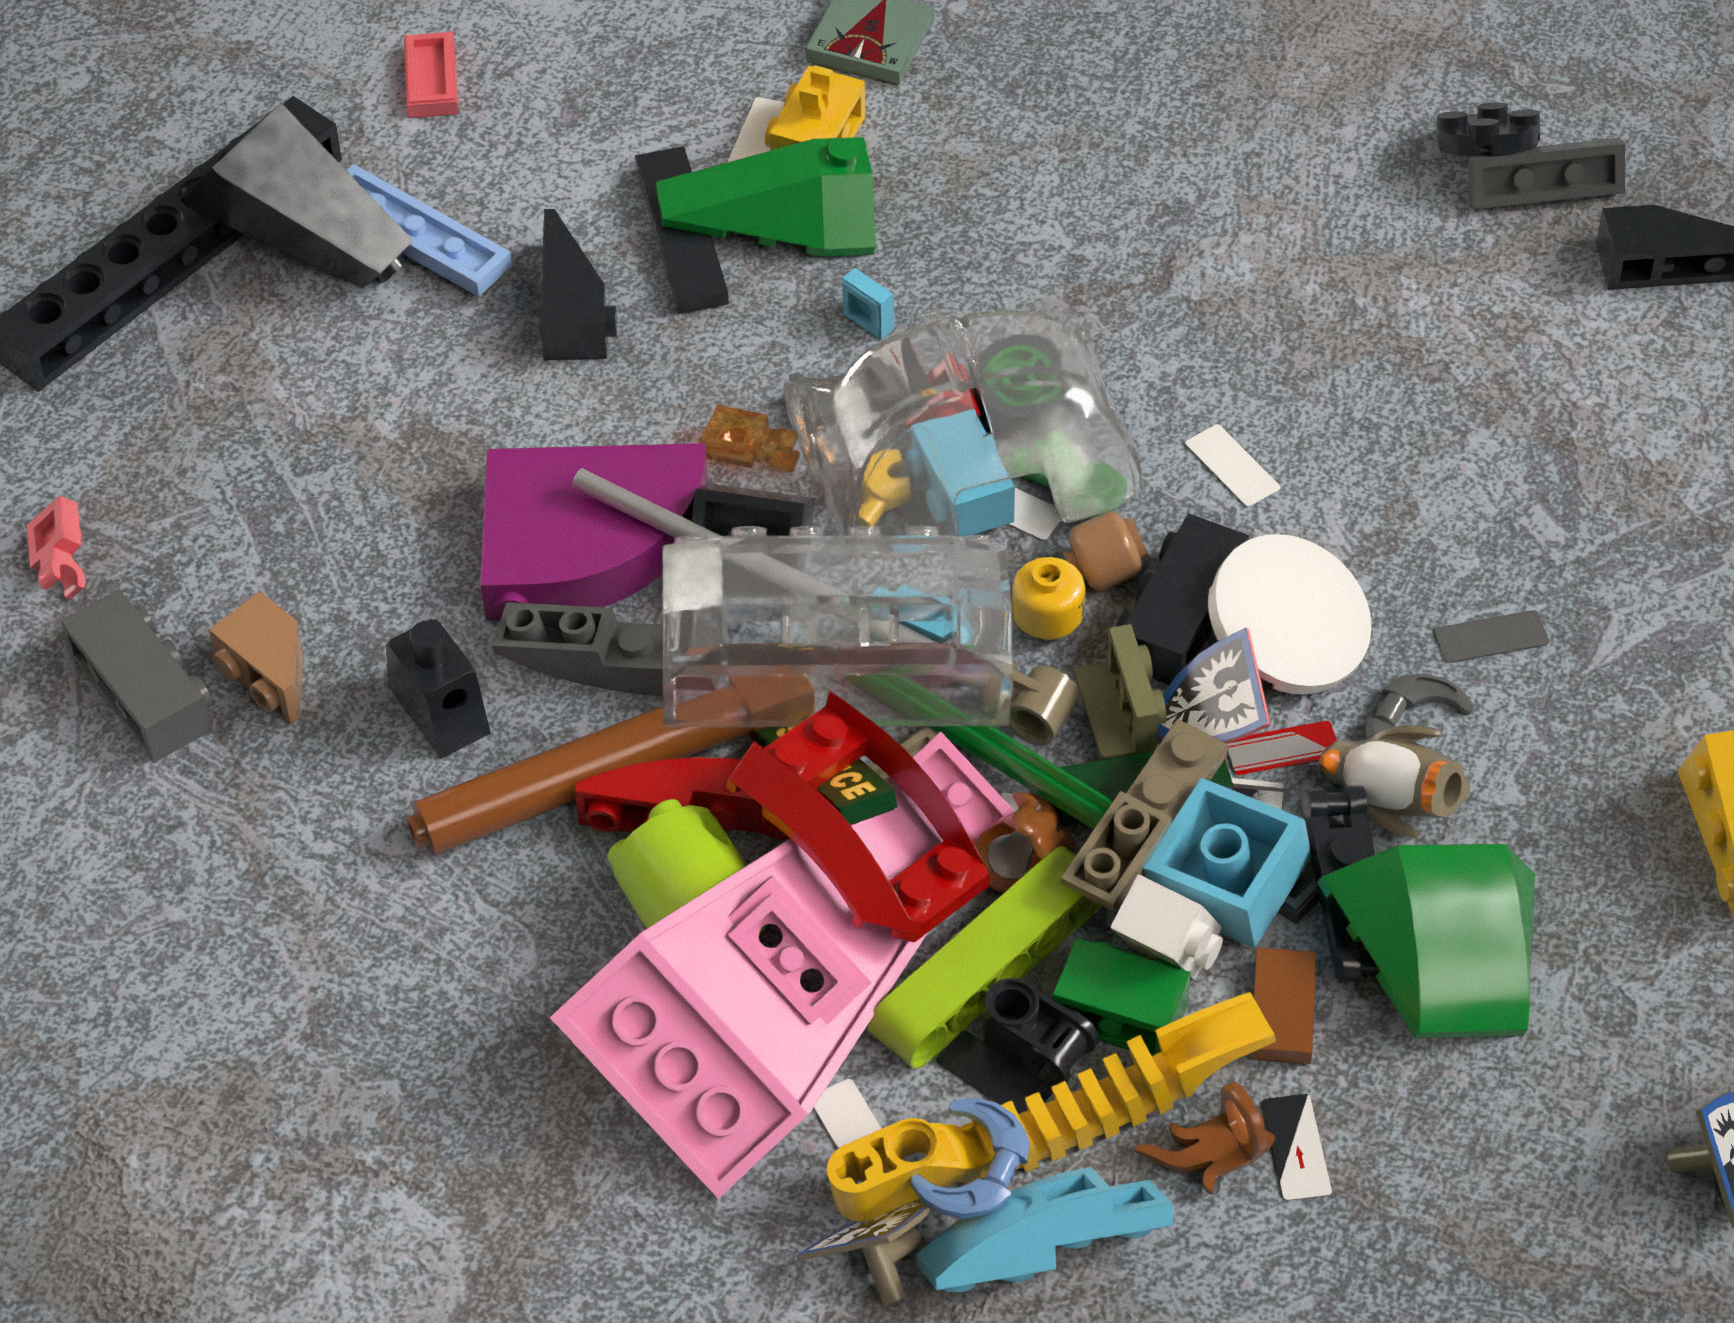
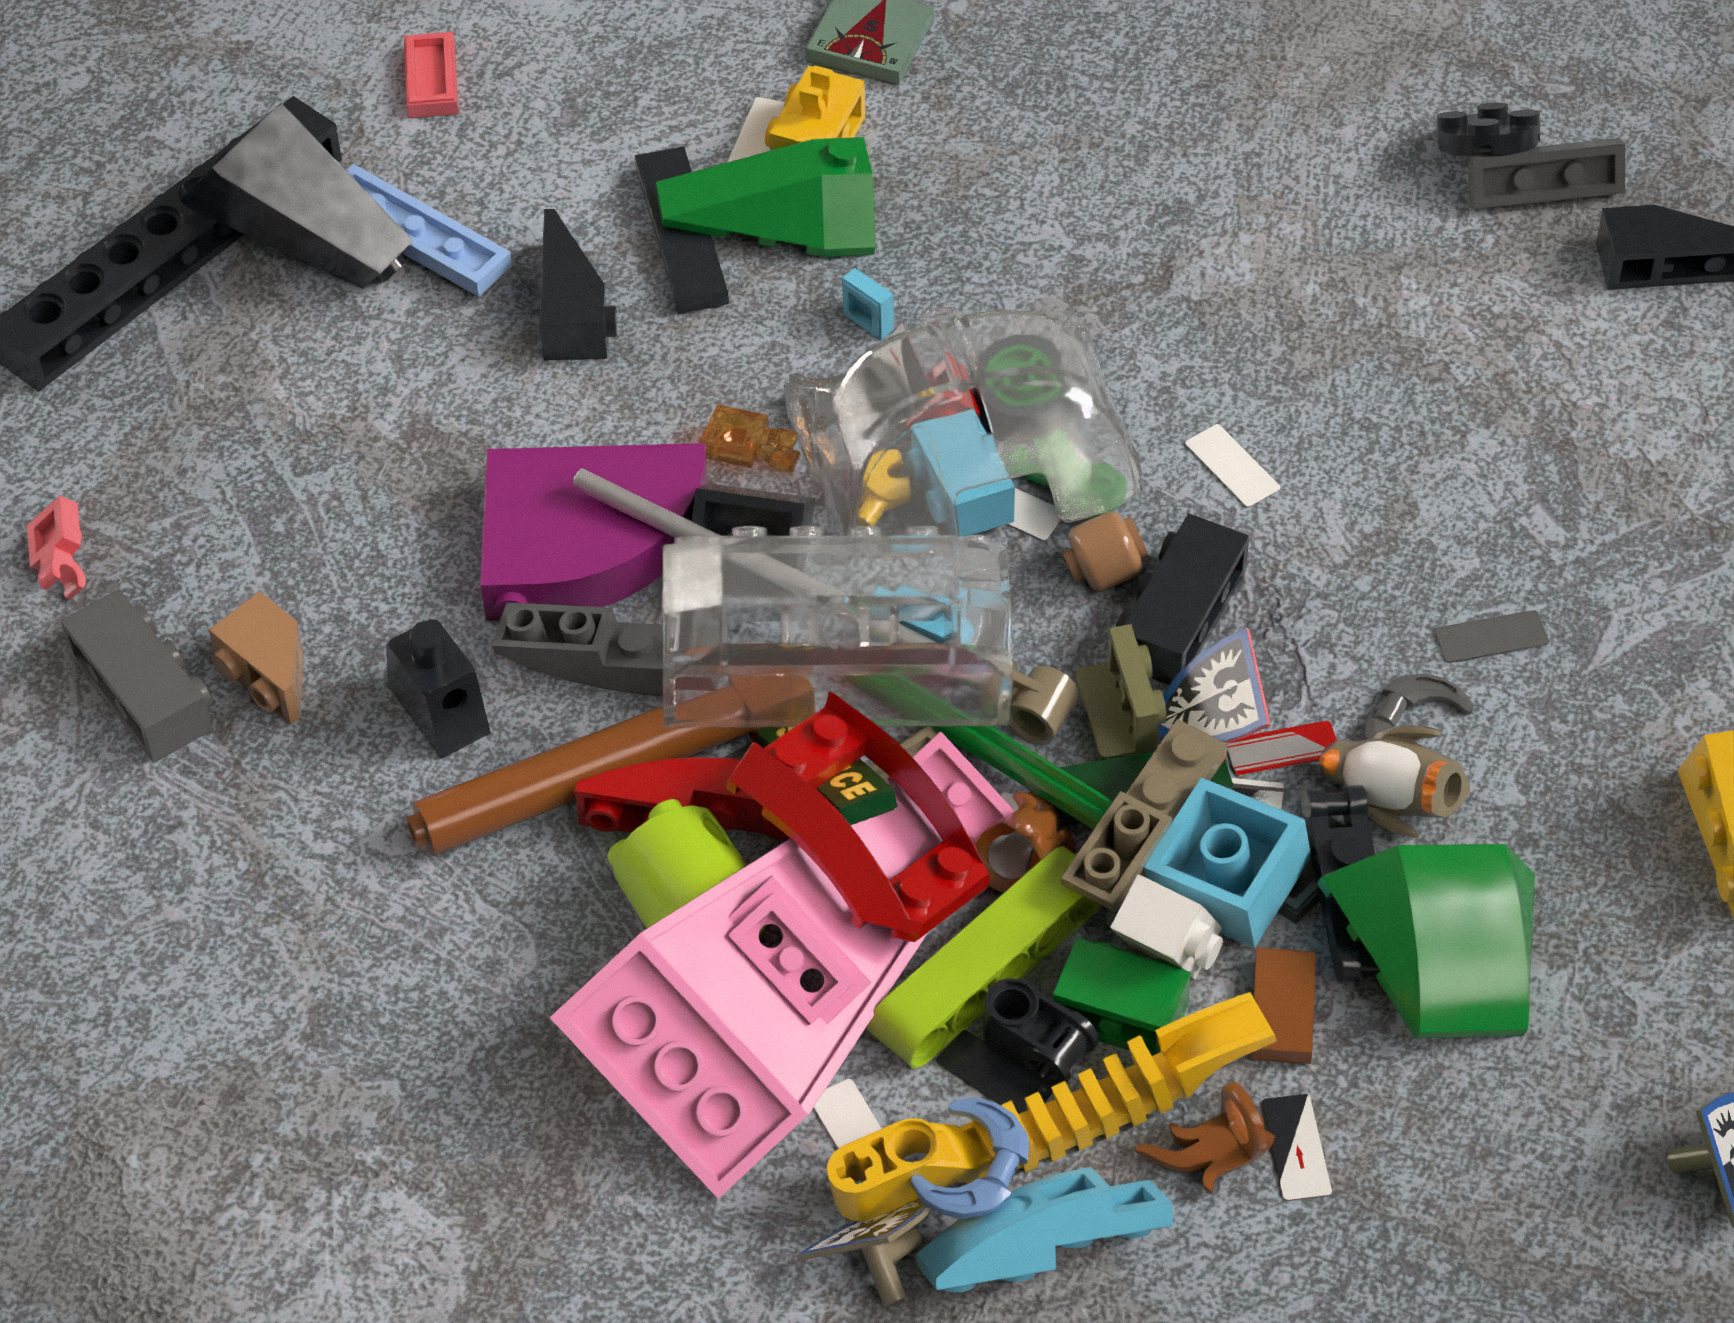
(1048, 598): yellow head -> none
(1300, 609): white tile -> none

